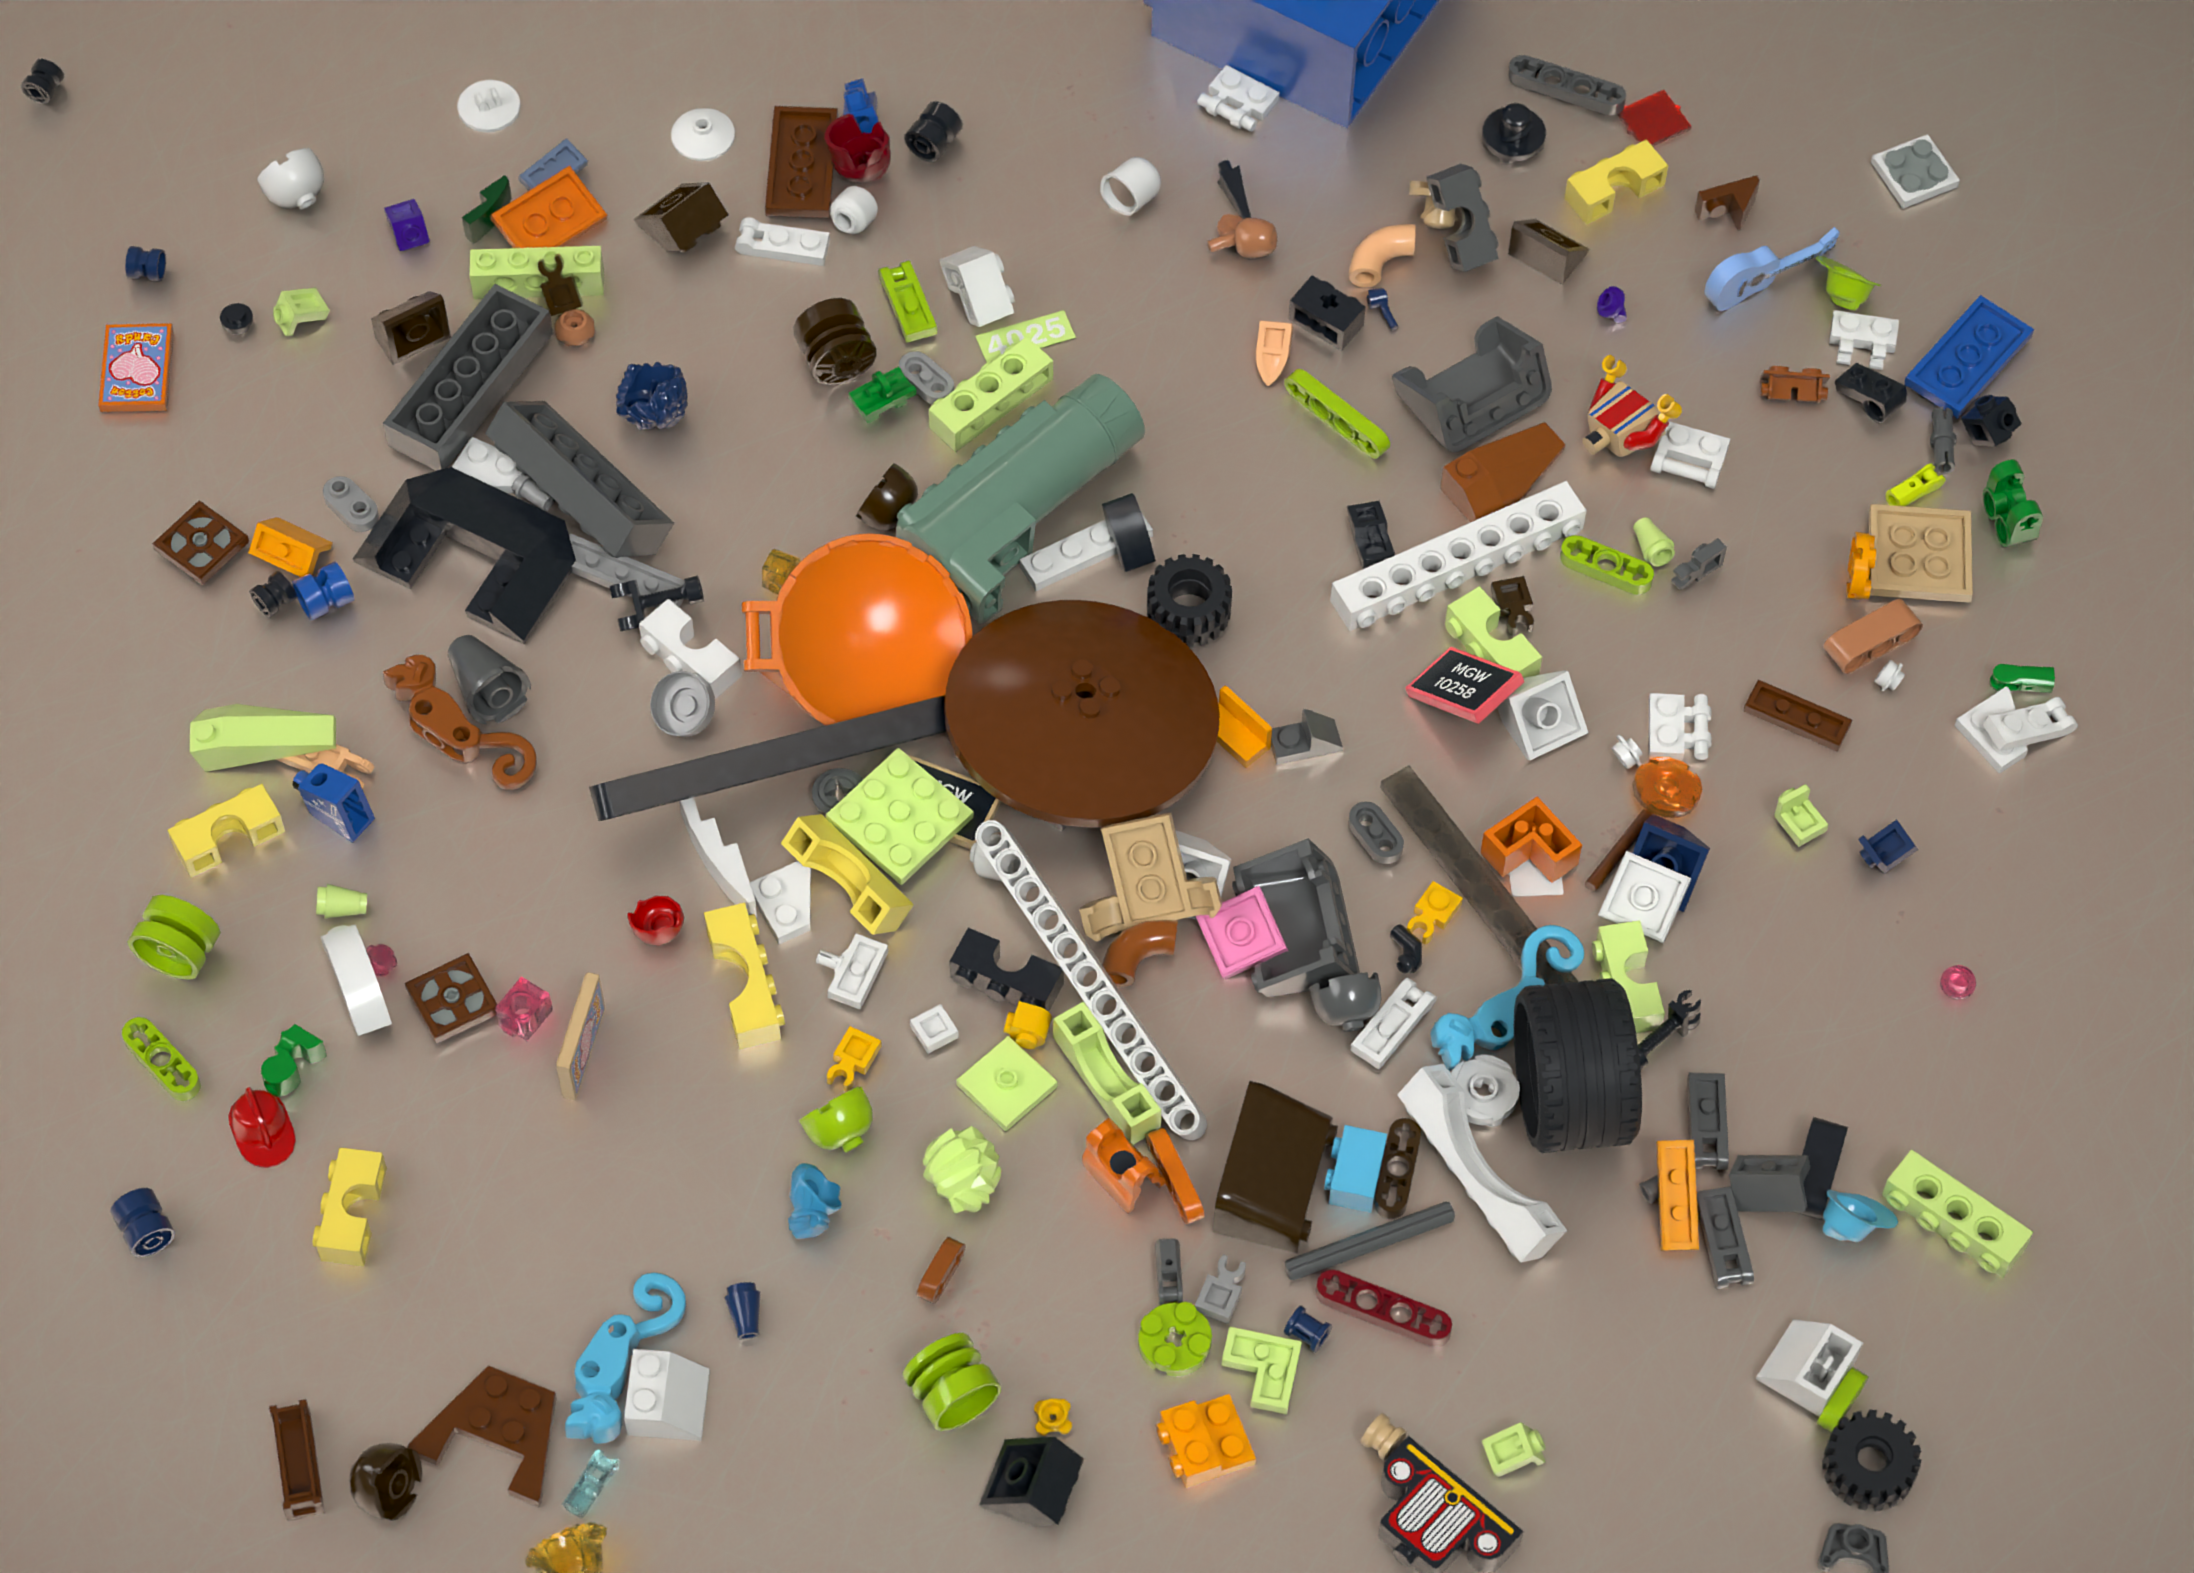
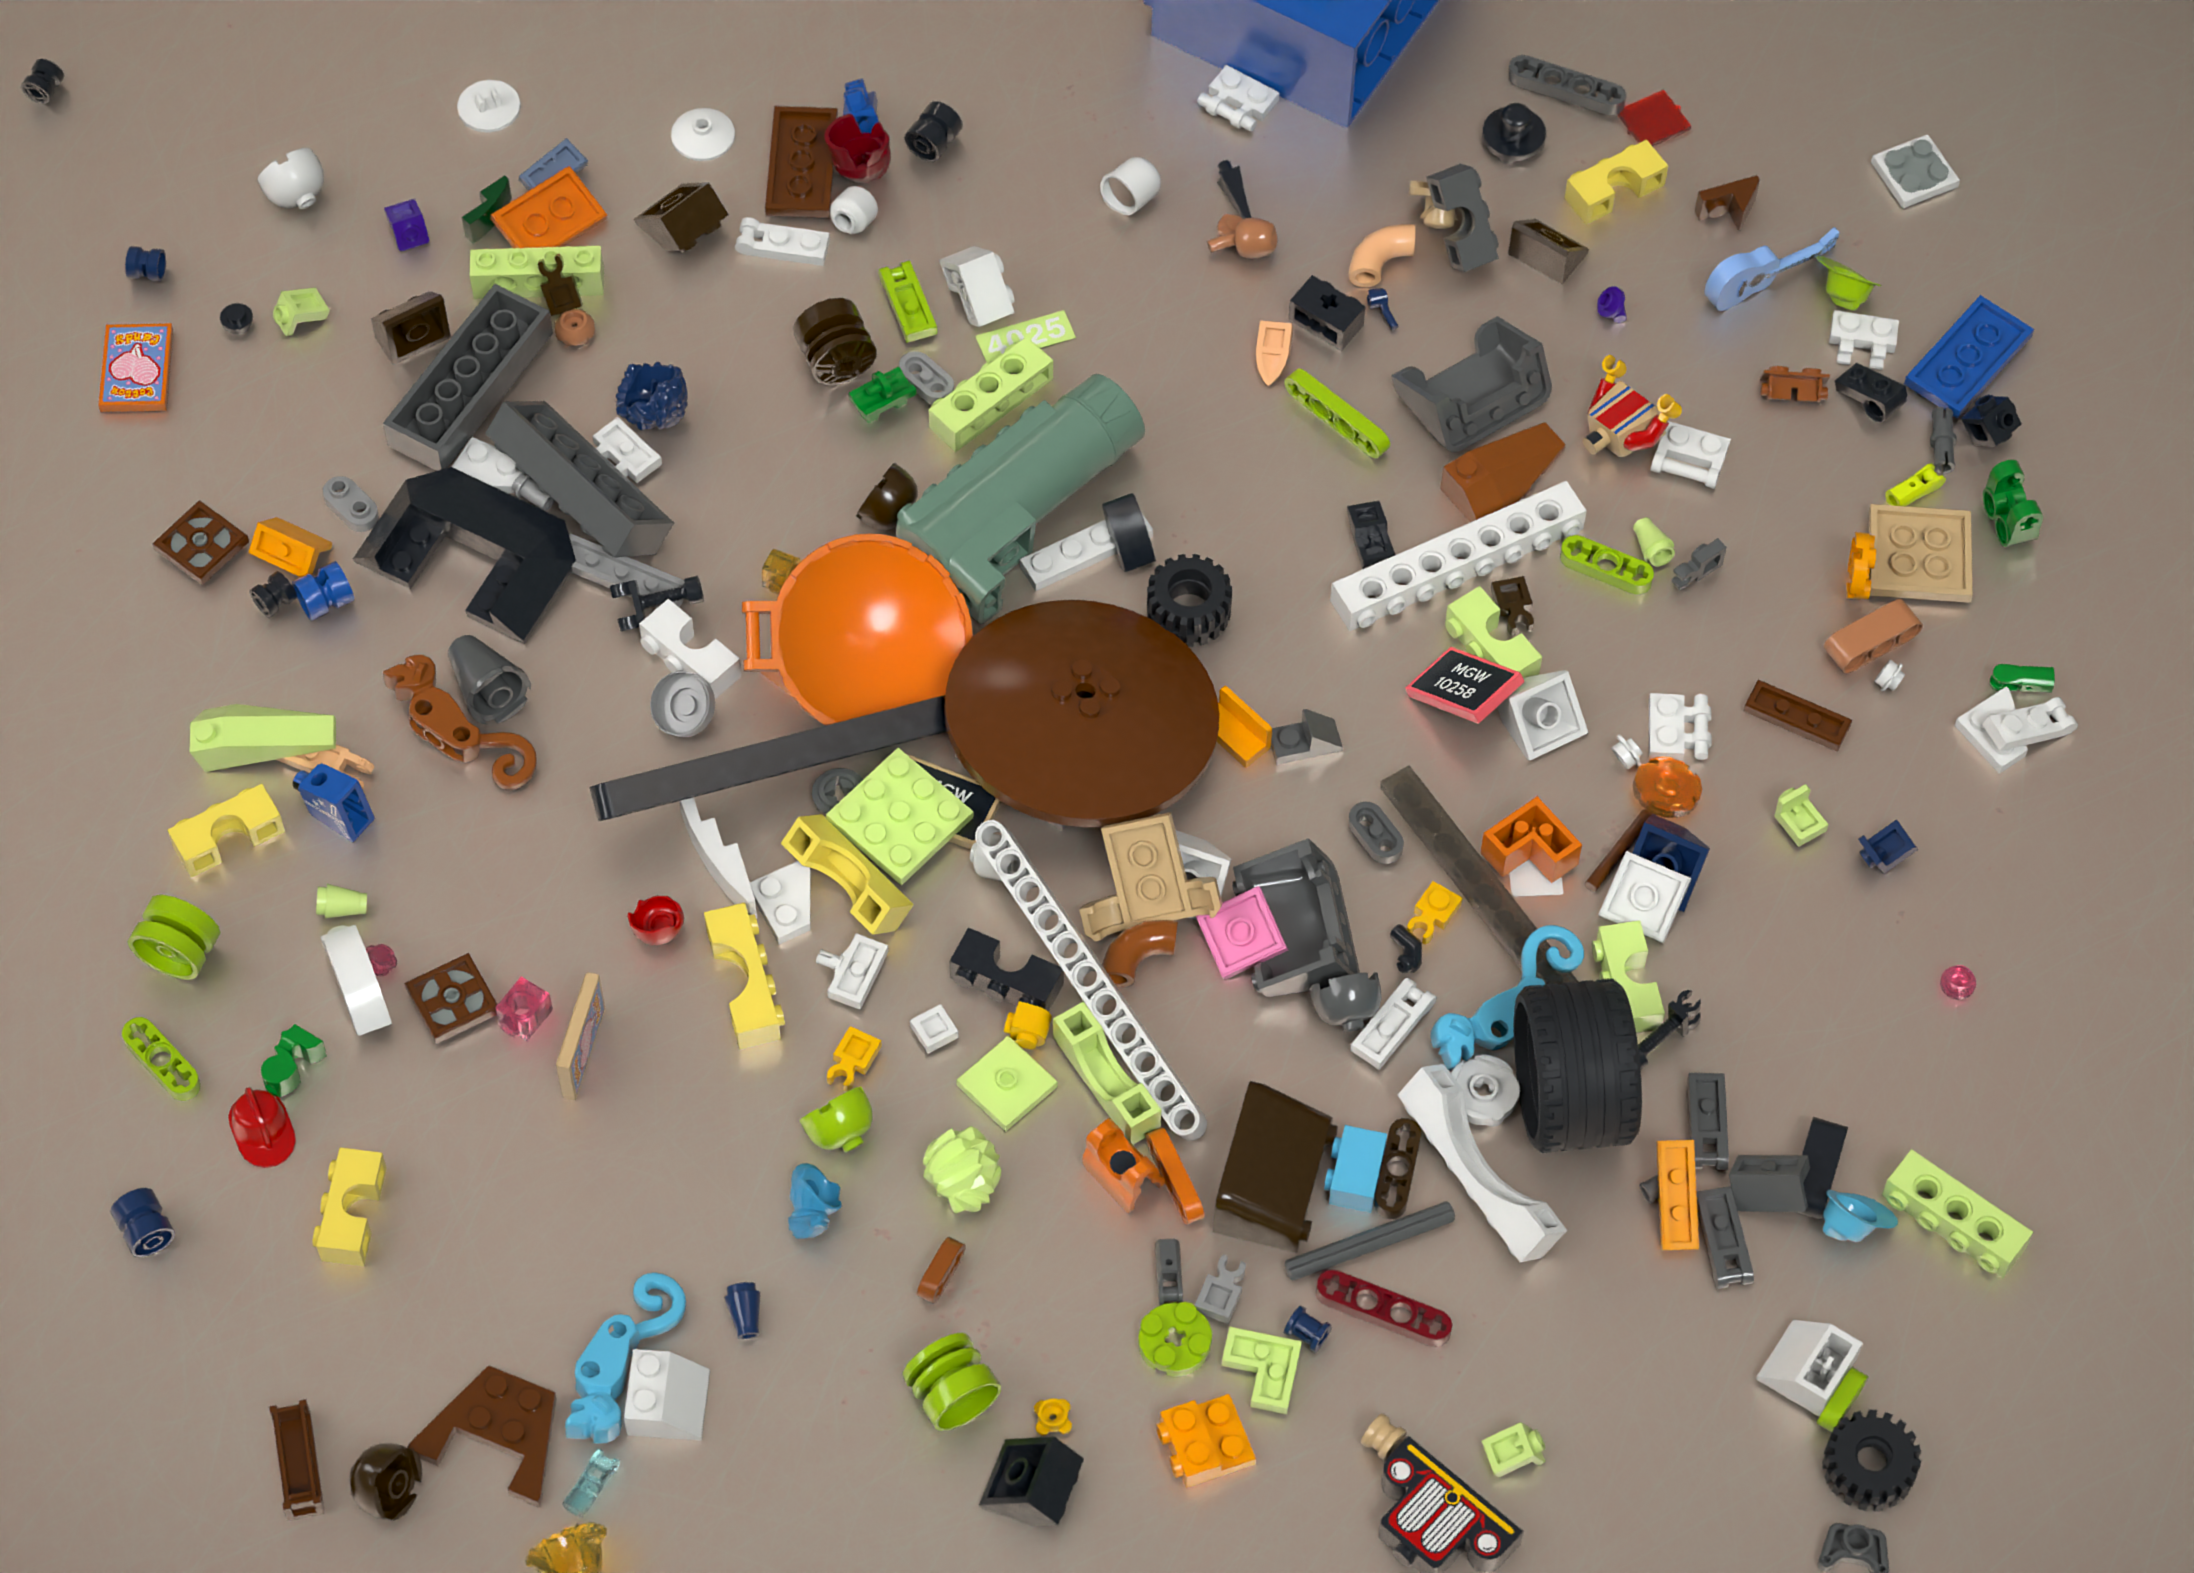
(627, 450): none -> white plate

